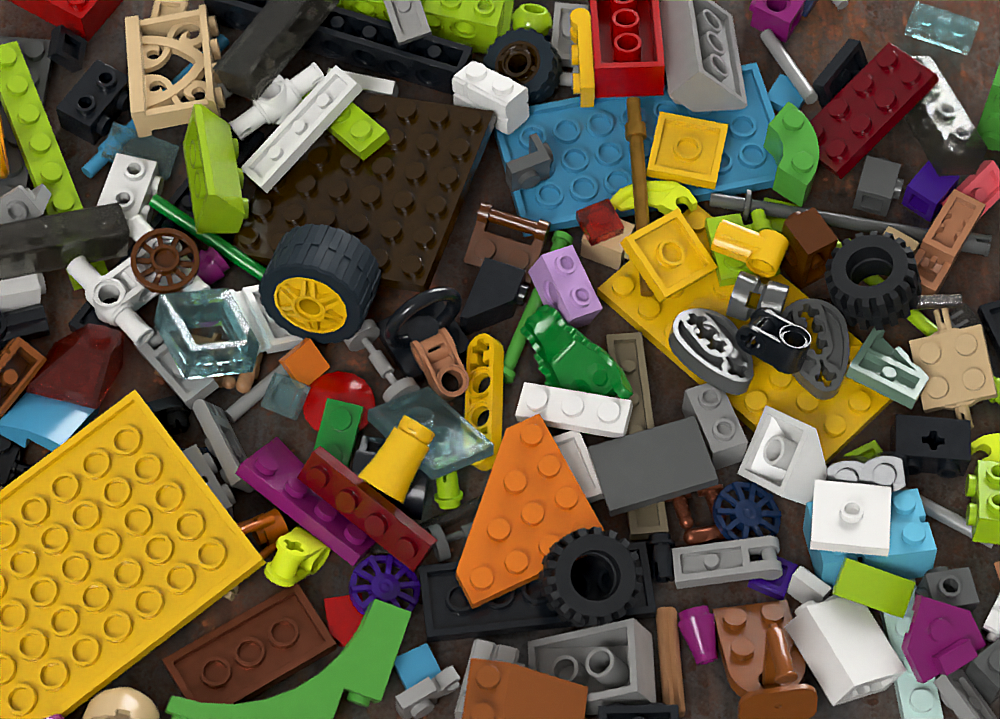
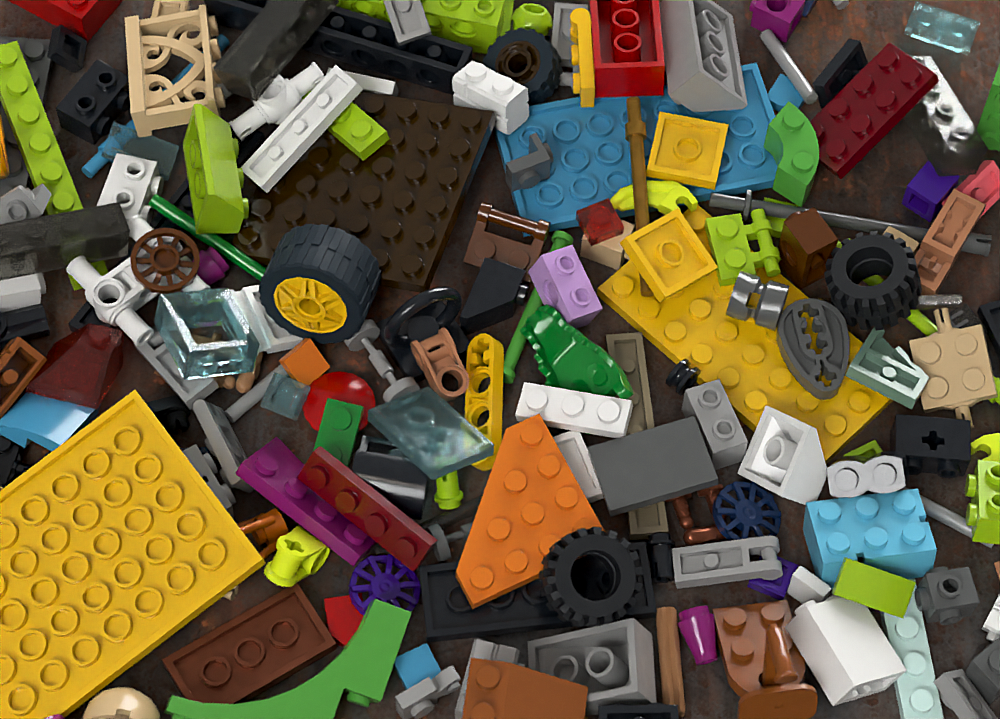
(398, 459): yellow plant -> none
(683, 376): none -> black bush
(715, 353): dark grey piece -> none
(759, 251): yellow piece -> none
(776, 340): black piece -> none
(851, 518): white plate -> none
(878, 186): dark grey brick -> none
(940, 639): magenta plate -> none

